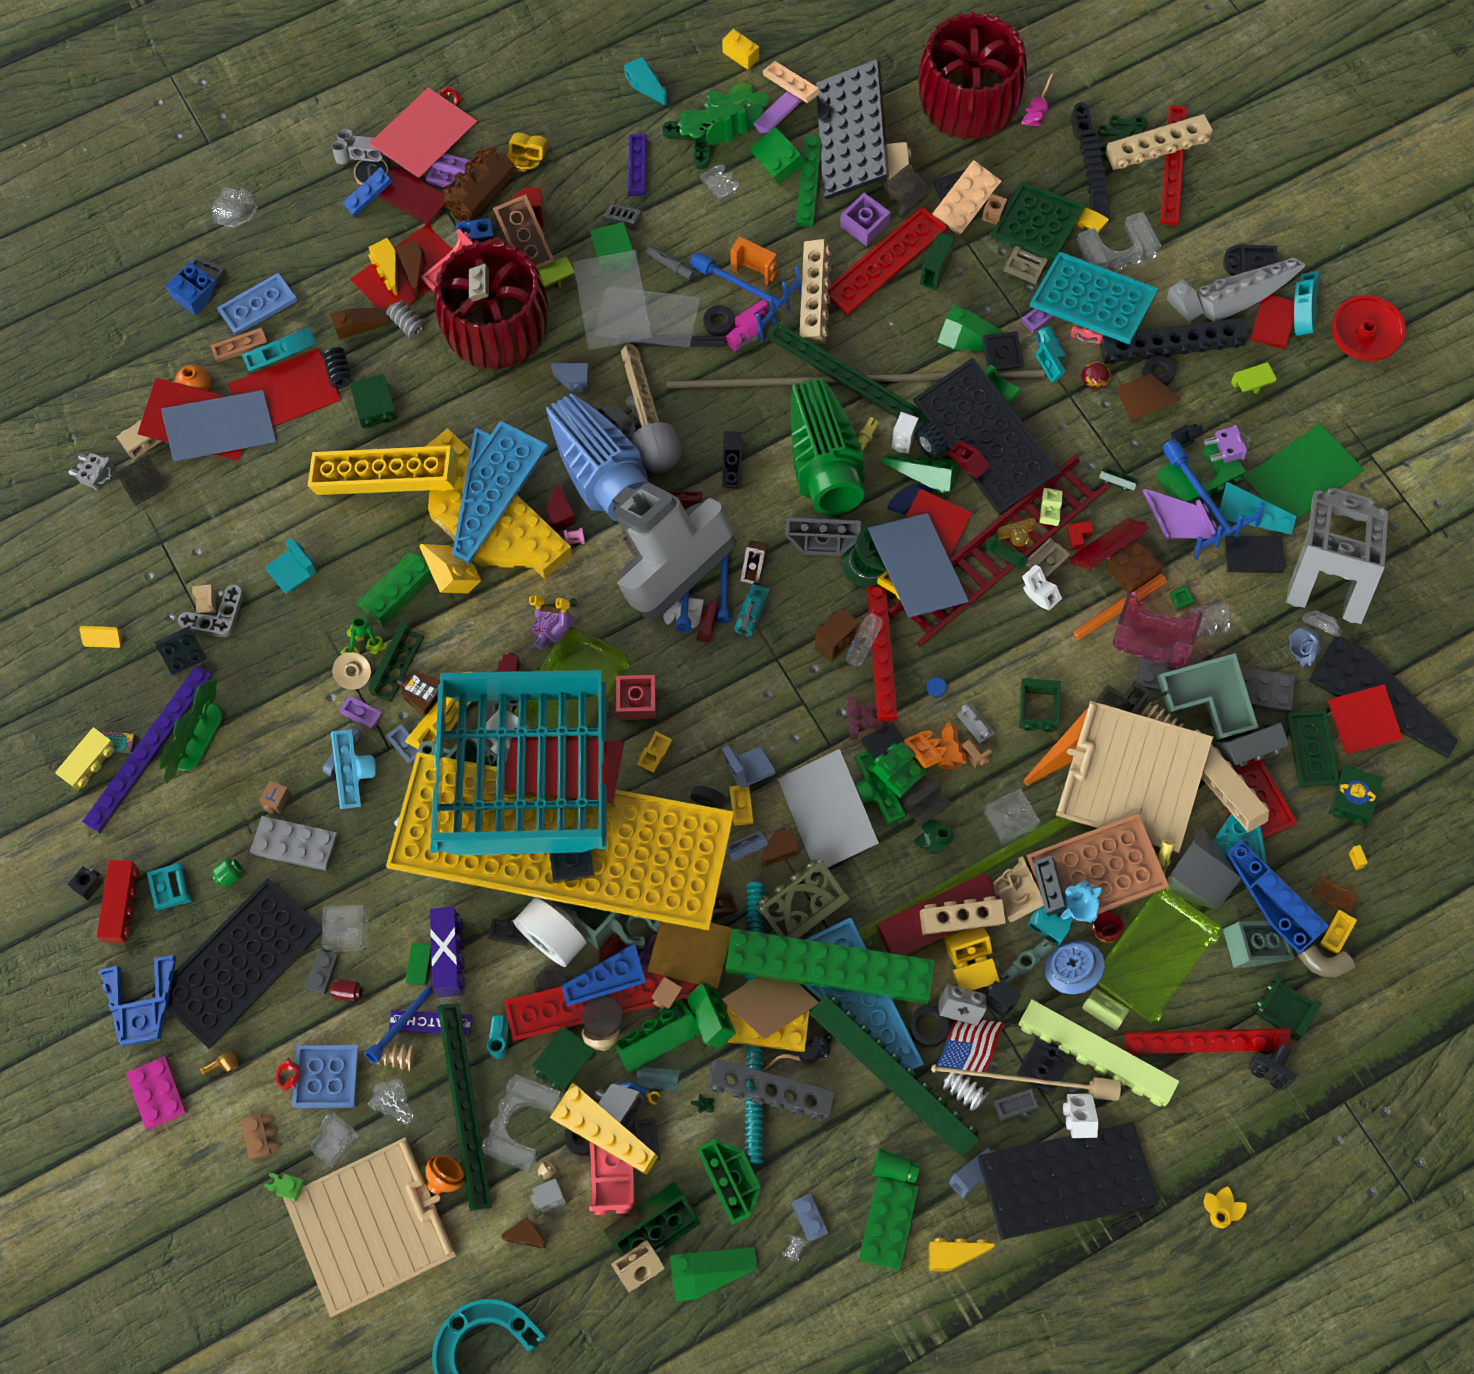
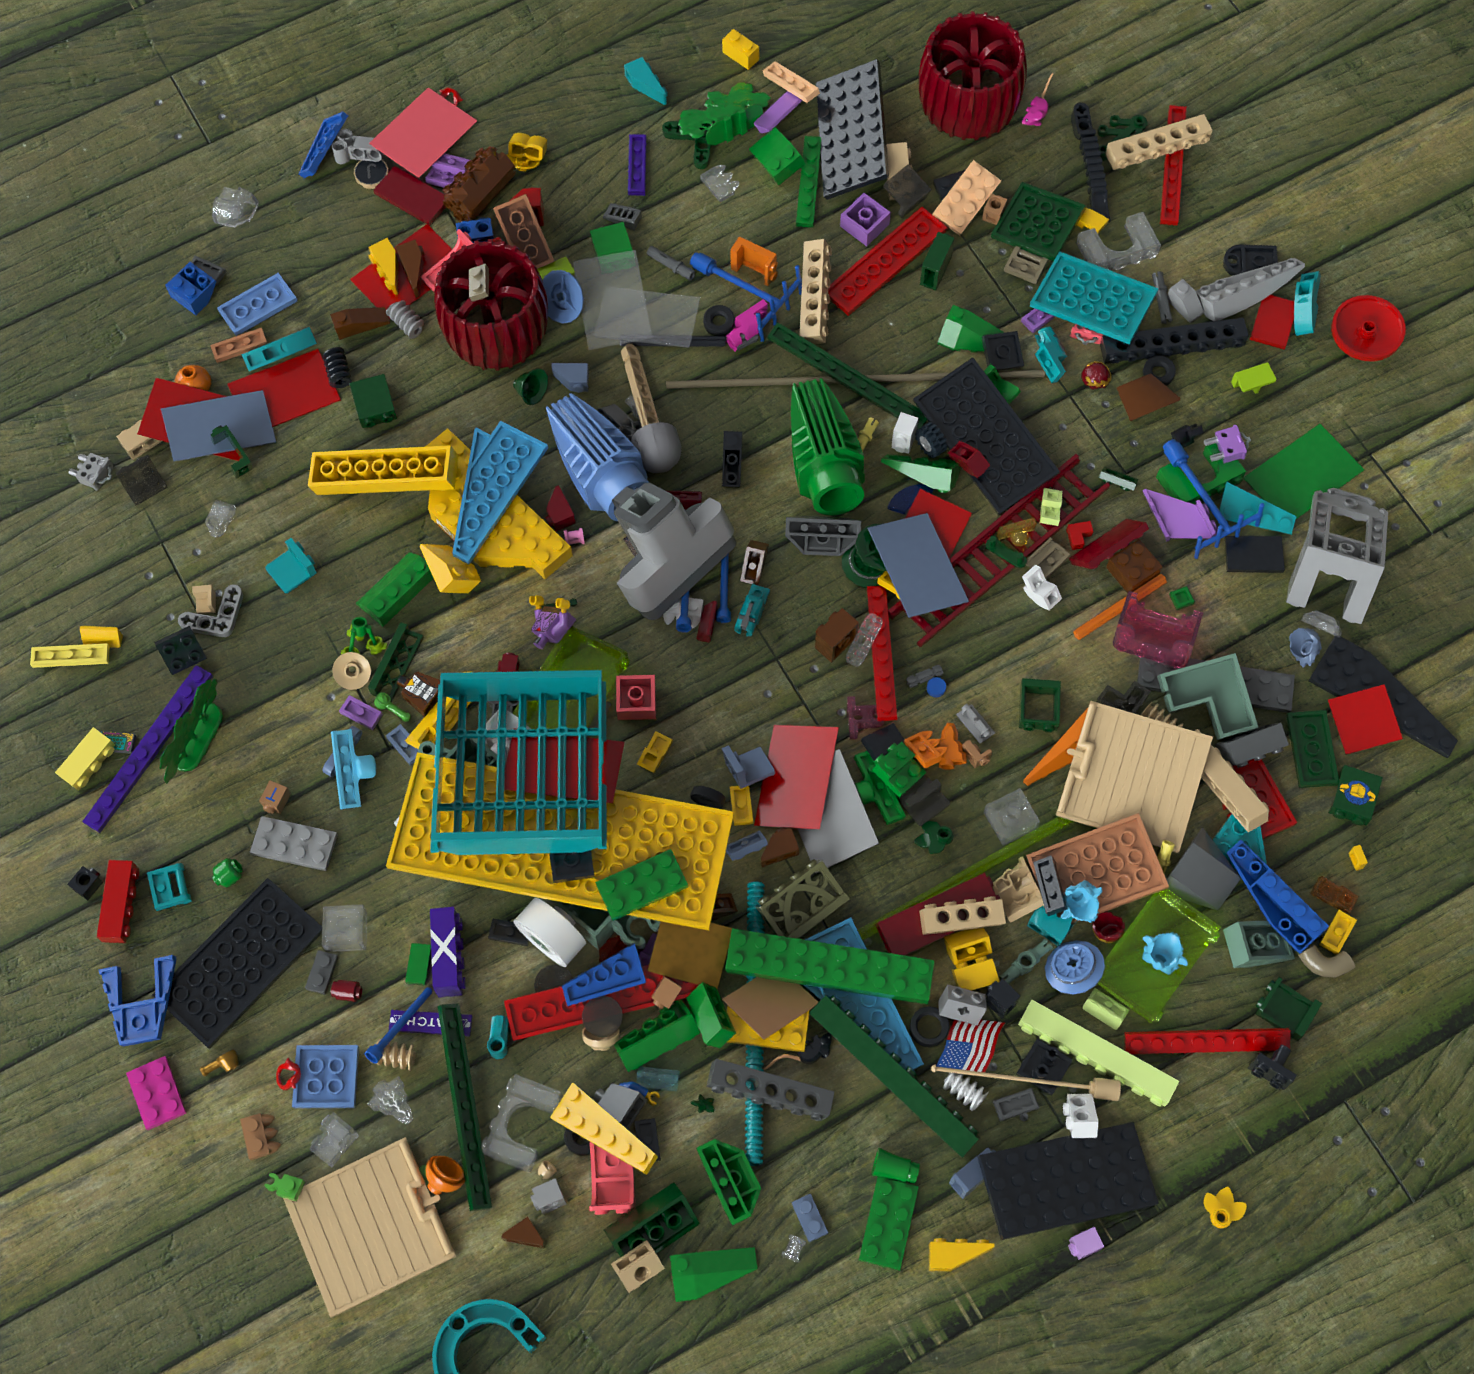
(69, 655): none -> light yellow plate
(219, 517): none -> clear piece
(243, 465): none -> dark green panel
(322, 142): none -> blue wing
(367, 192): blue plate -> none
(383, 701): none -> bright green piece
(531, 385): none -> dark green hat
(562, 1059): dark green panel -> none
(567, 306): none -> medium blue piece
(641, 884): none -> green plate
(801, 778): none -> piece
(924, 676): none -> dark grey axle
(1085, 1243): none -> lavender brick
(1162, 298): none -> dark grey pin
(1164, 952): none -> medium azure hair
(1213, 615): clear plate -> none

